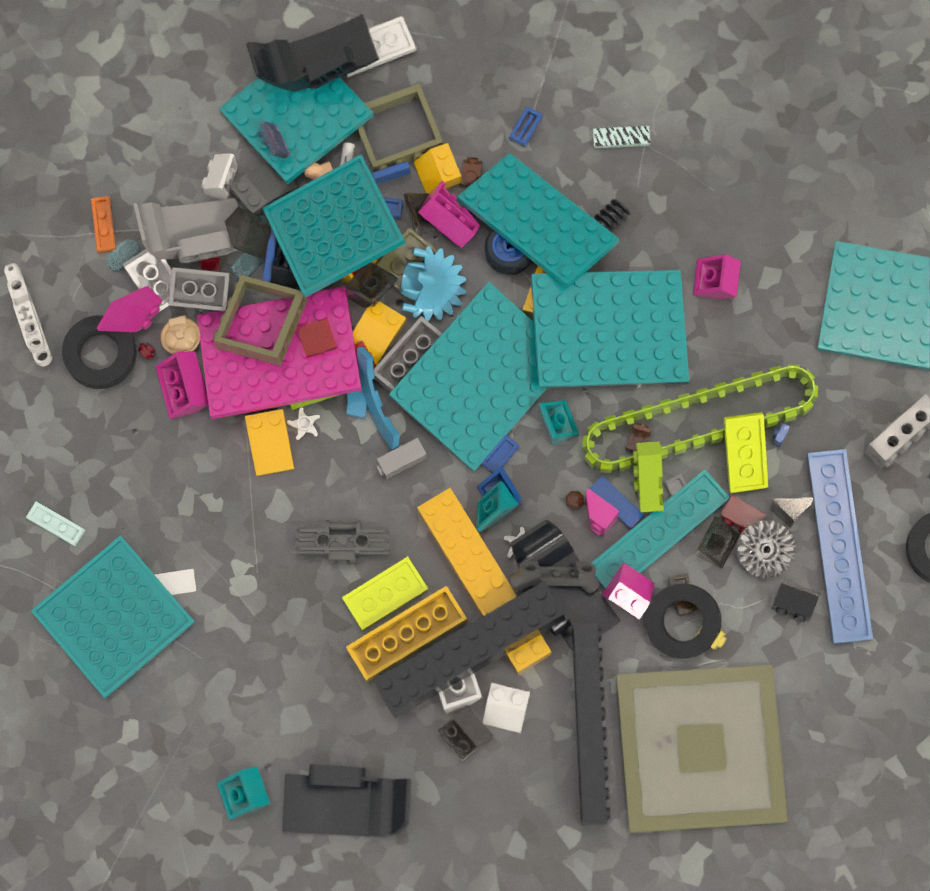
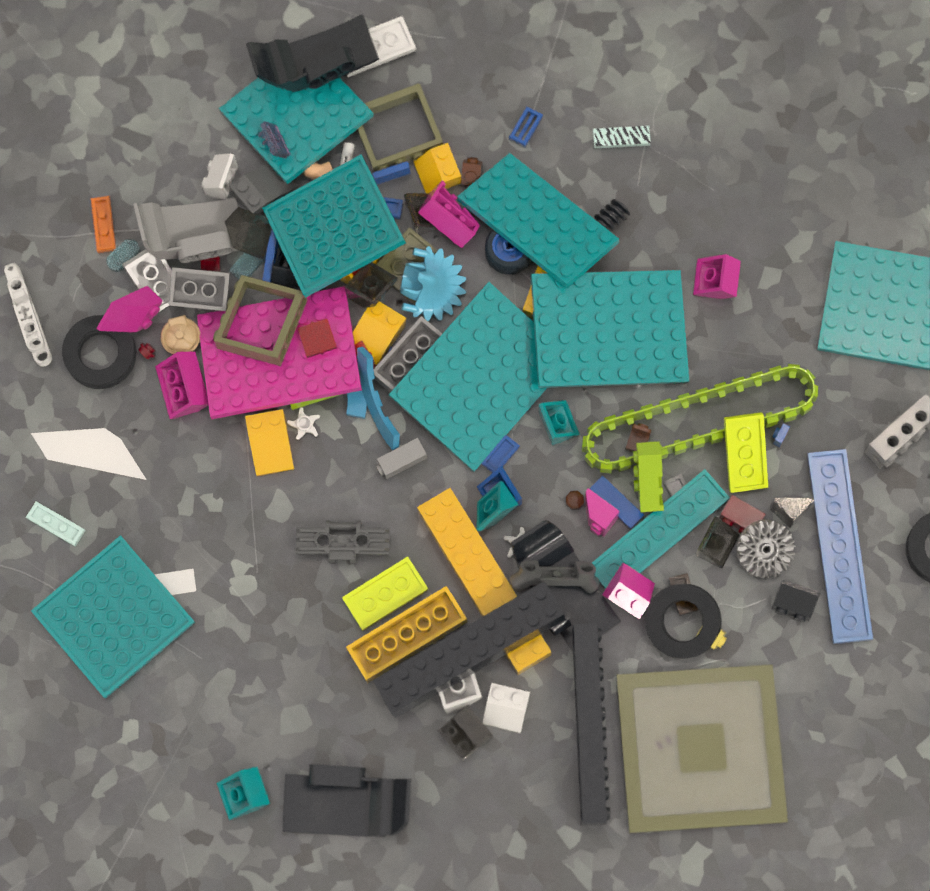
(89, 449): none -> white sticker

